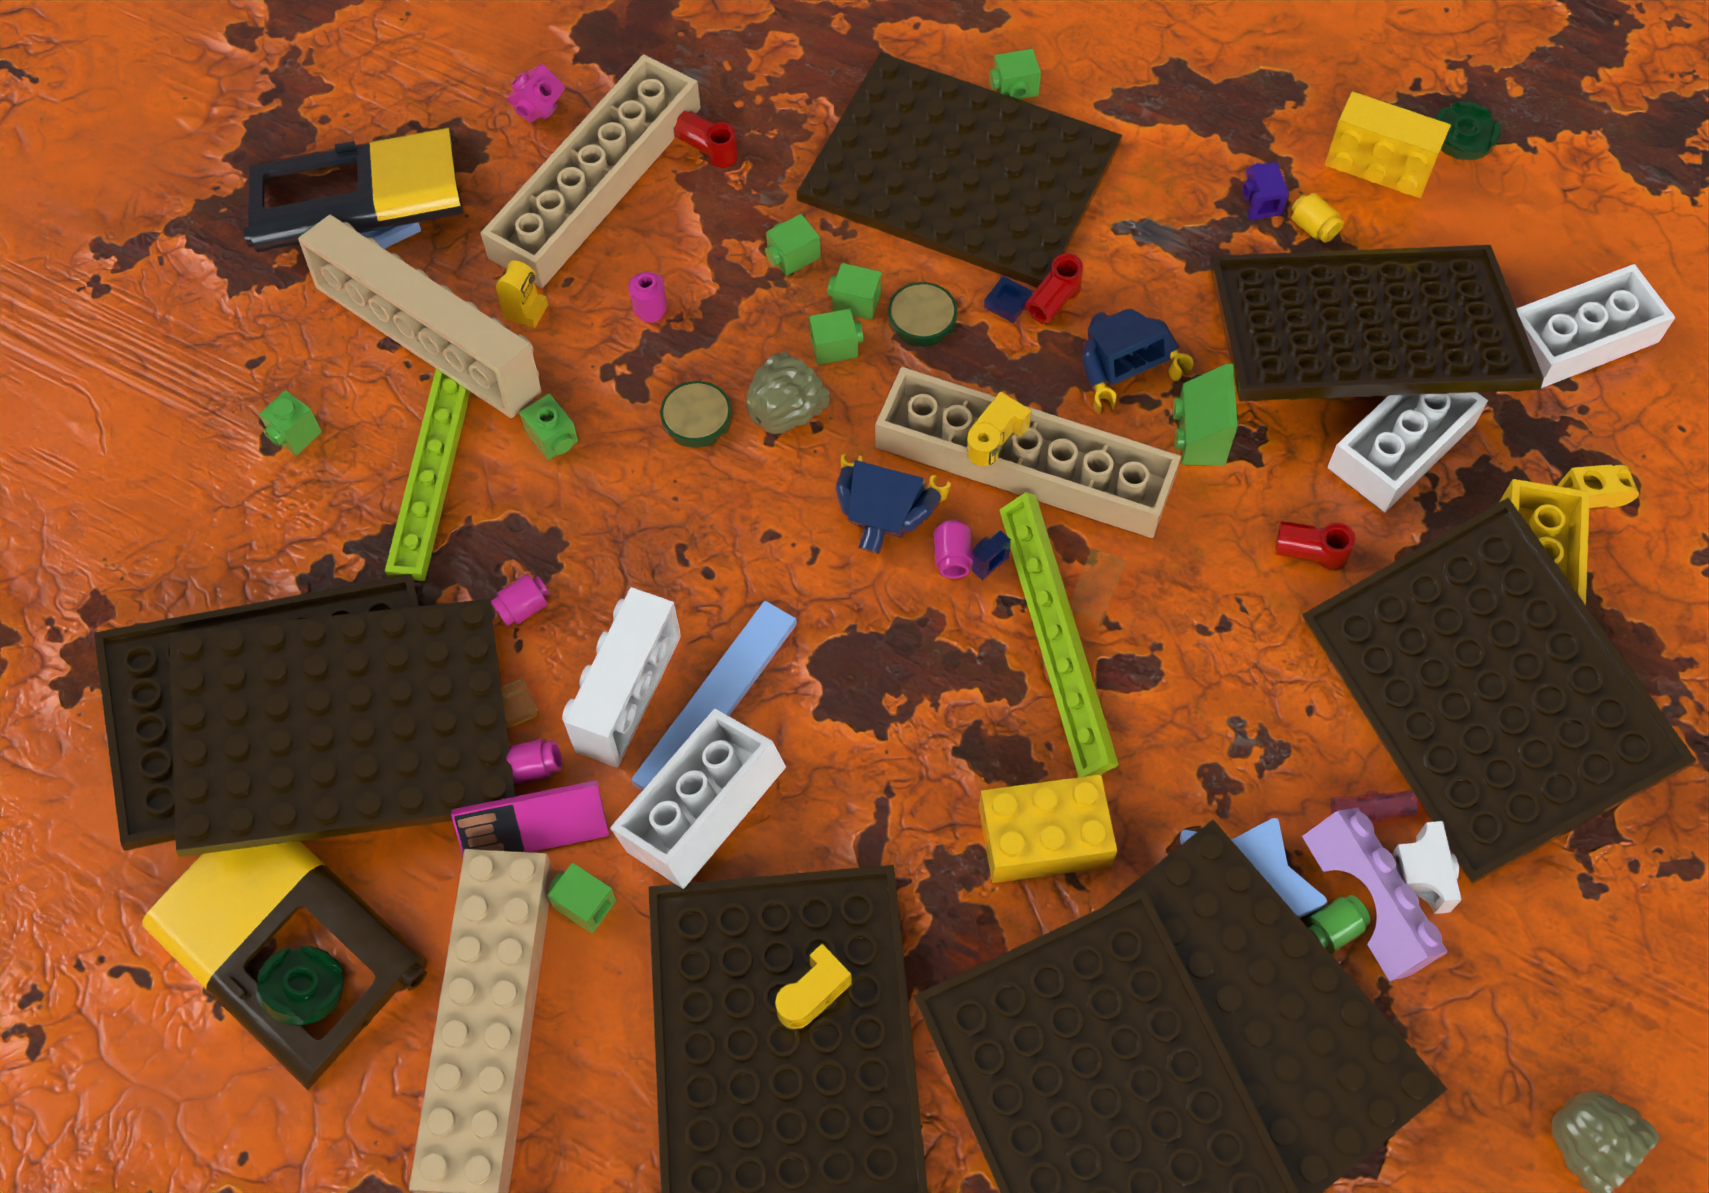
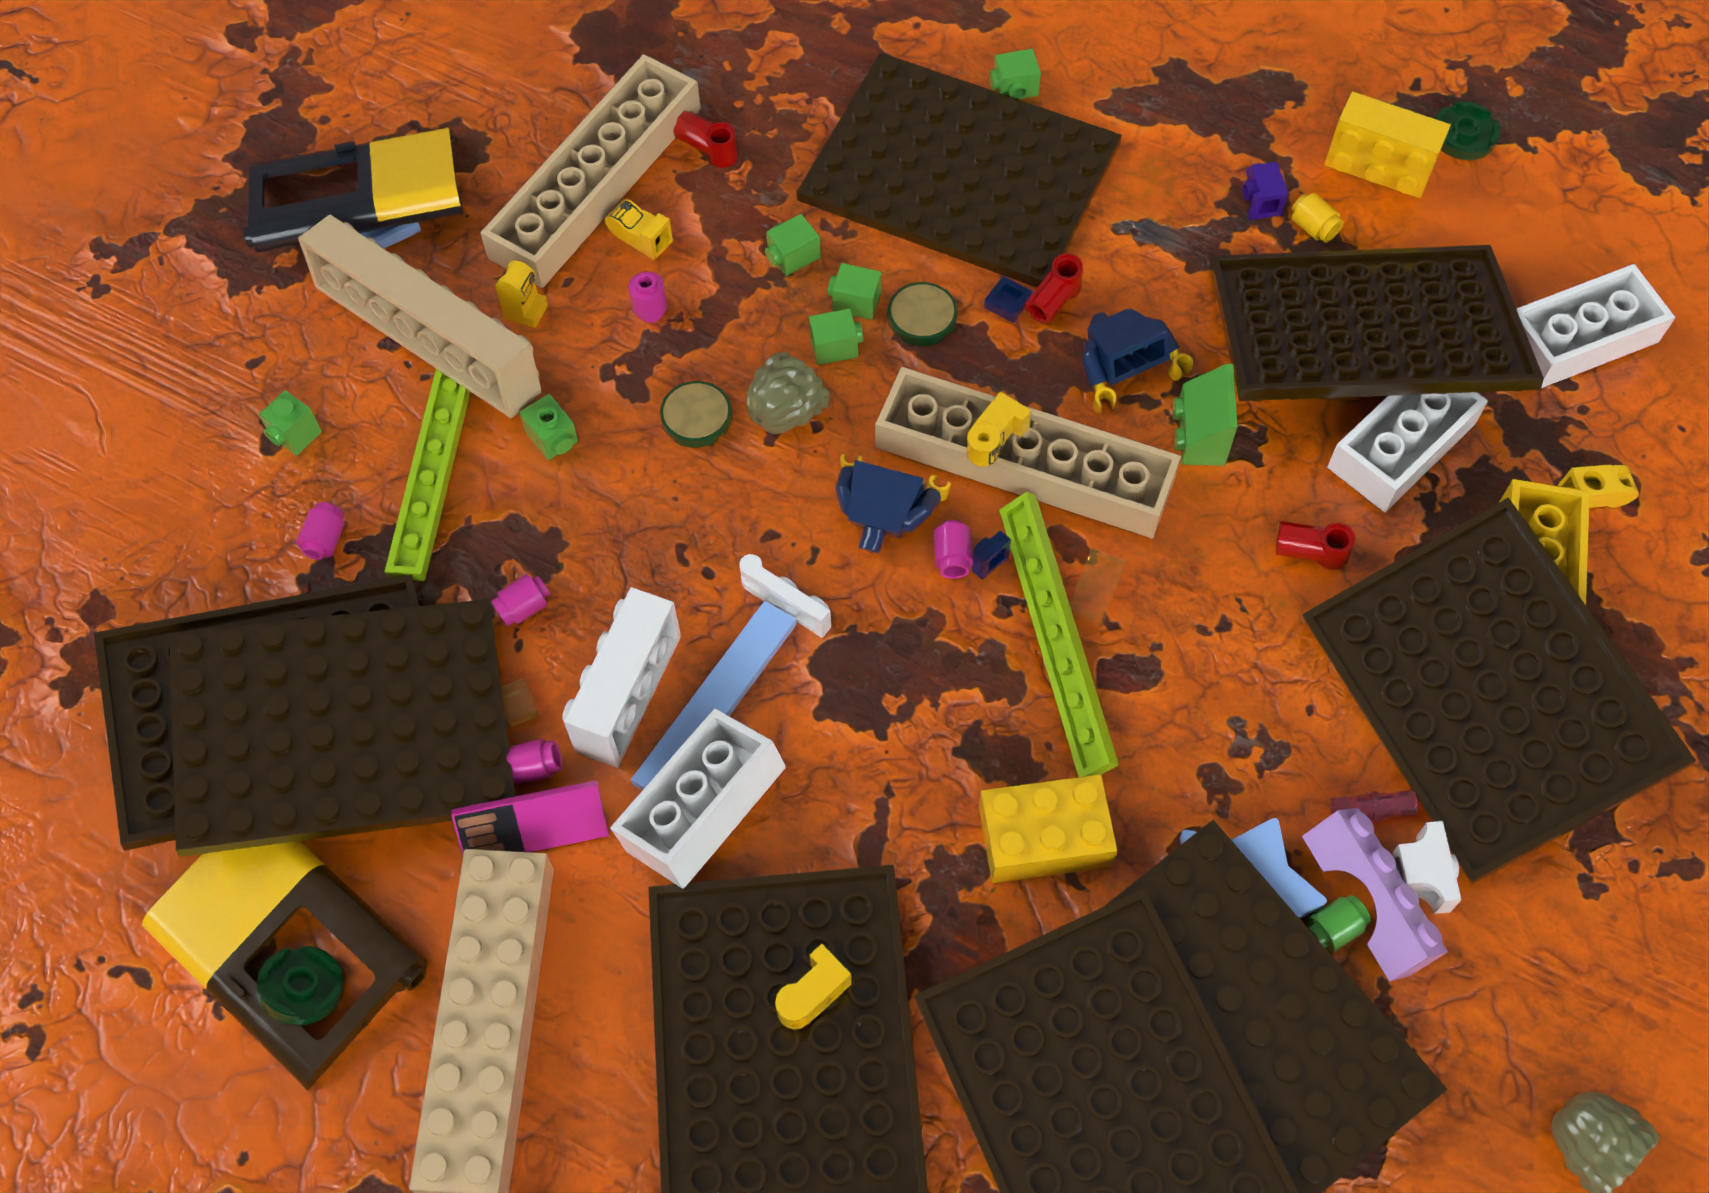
(321, 531): none -> dark pink brick
(535, 93): dark pink brick -> none
(581, 897): bright green brick -> none
(640, 228): none -> yellow leg
(784, 594): none -> white plate

